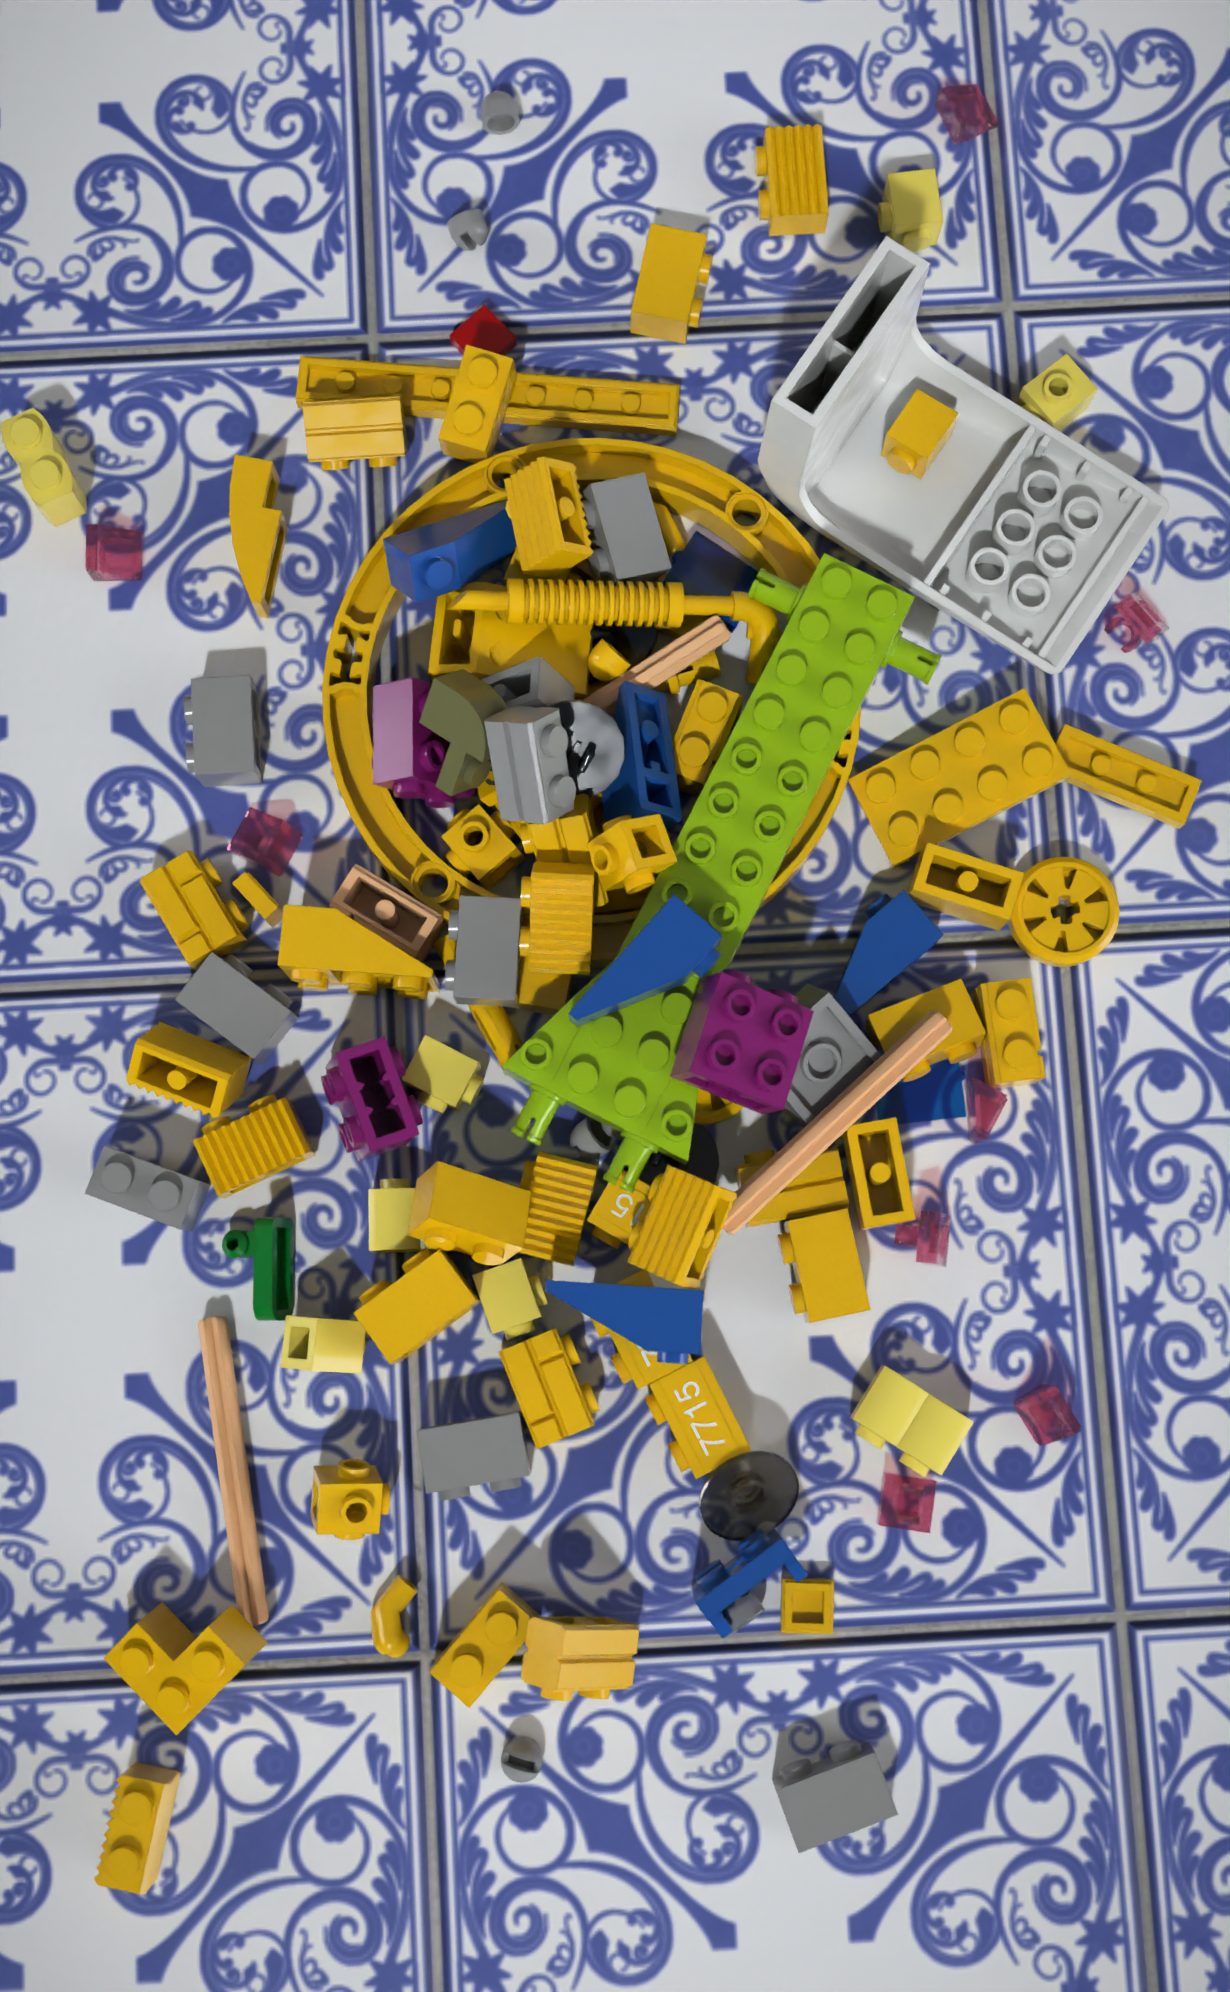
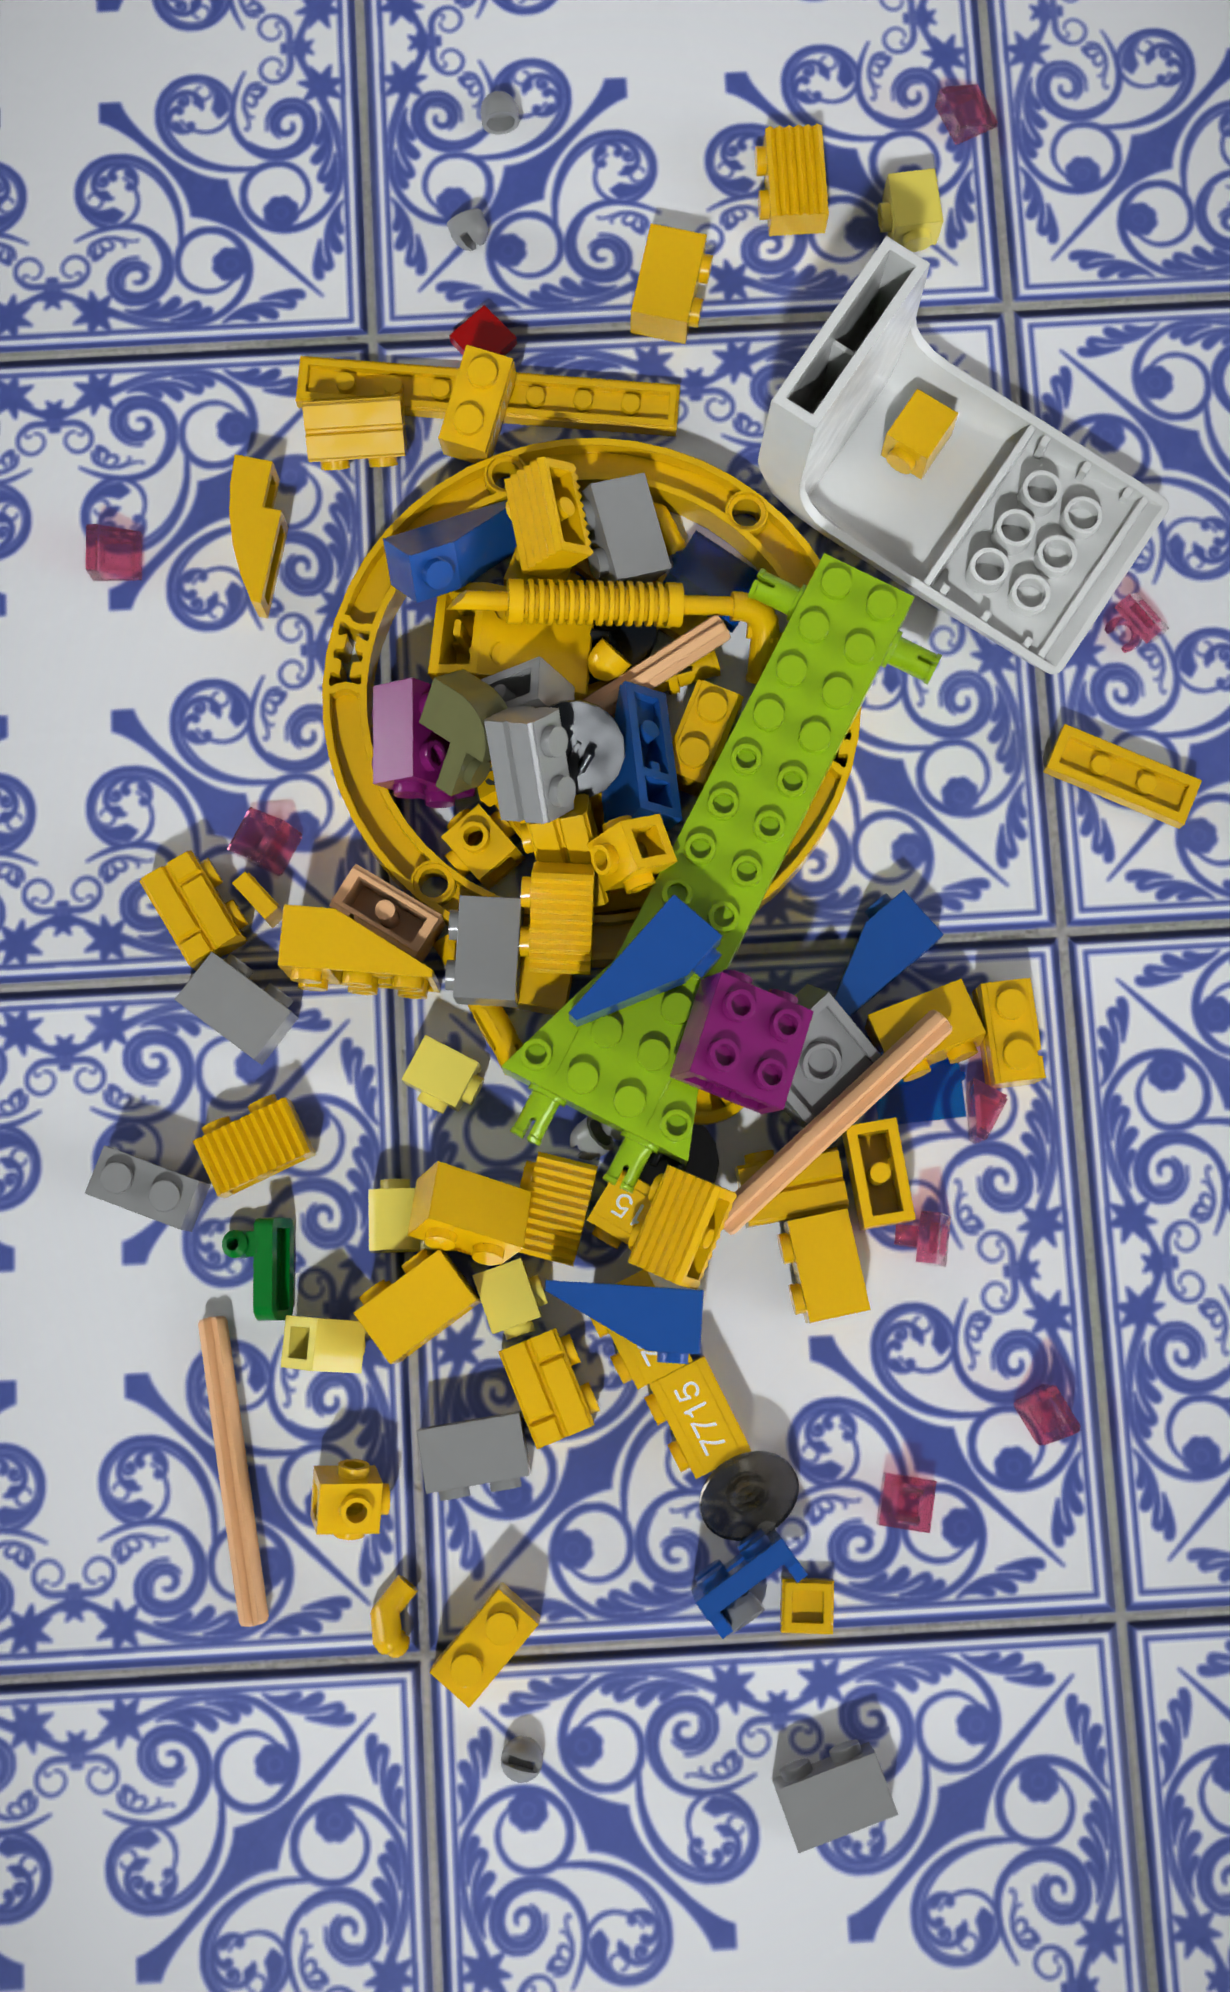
(43, 467): light yellow brick -> none
(137, 1828): yellow brick -> none
(177, 1670): yellow brick -> none
(188, 1069): yellow brick -> none
(224, 731): light grey brick -> none
(371, 1099): magenta brick -> none
(579, 1656): yellow brick -> none
(910, 1421): light yellow brick -> none
(959, 777): yellow plate -> none
(964, 886): yellow brick -> none
(1058, 393): light yellow brick -> none
(1085, 932): yellow wheel -> none

